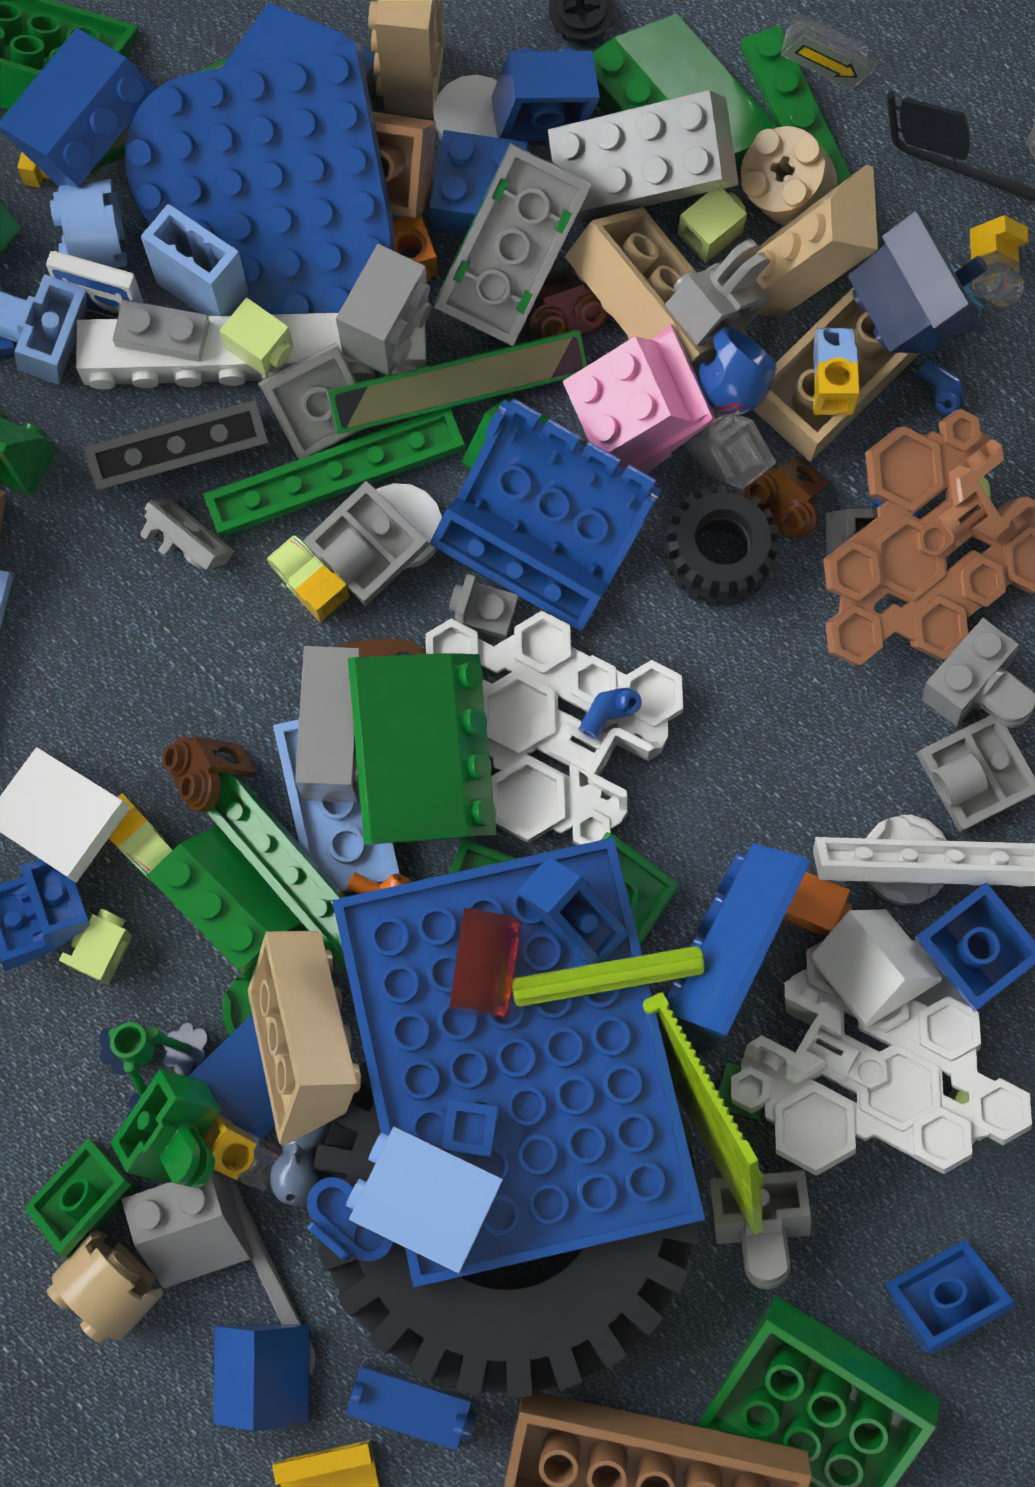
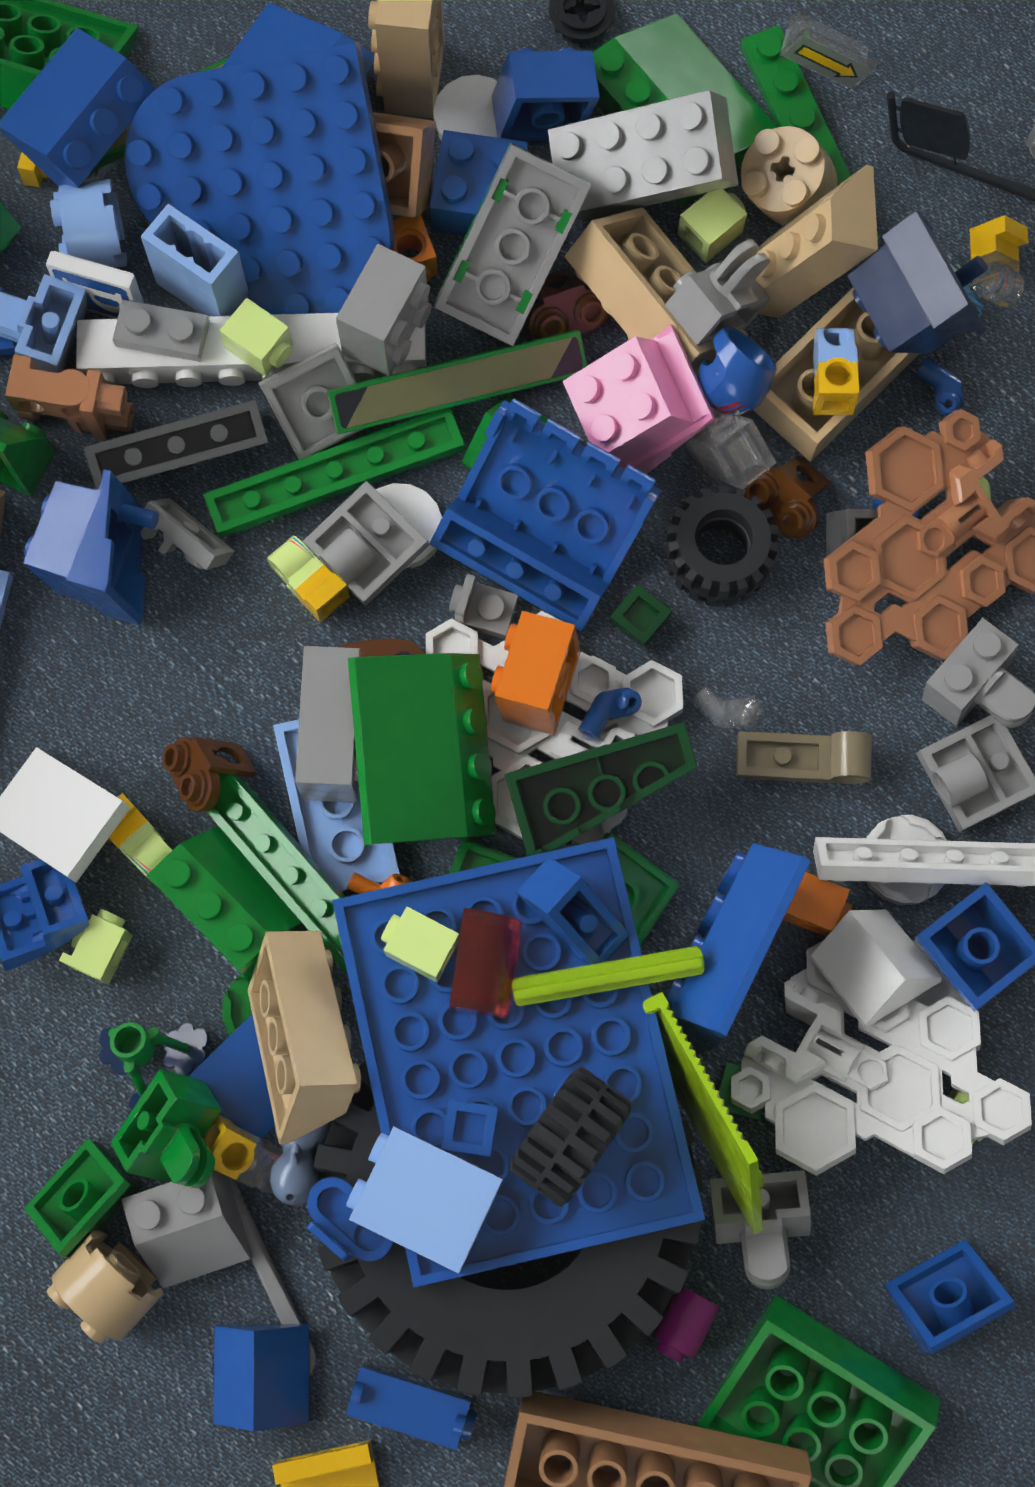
(70, 395): none -> nougat hips
(93, 547): none -> blue piece
(419, 943): none -> yellowish green brick
(536, 672): none -> orange brick
(570, 1136): none -> black tyre
(586, 788): none -> dark green wedge
(640, 616): none -> dark green plate
(684, 1325): none -> magenta brick
(728, 712): none -> clear arm
(805, 758): none -> dark tan plate

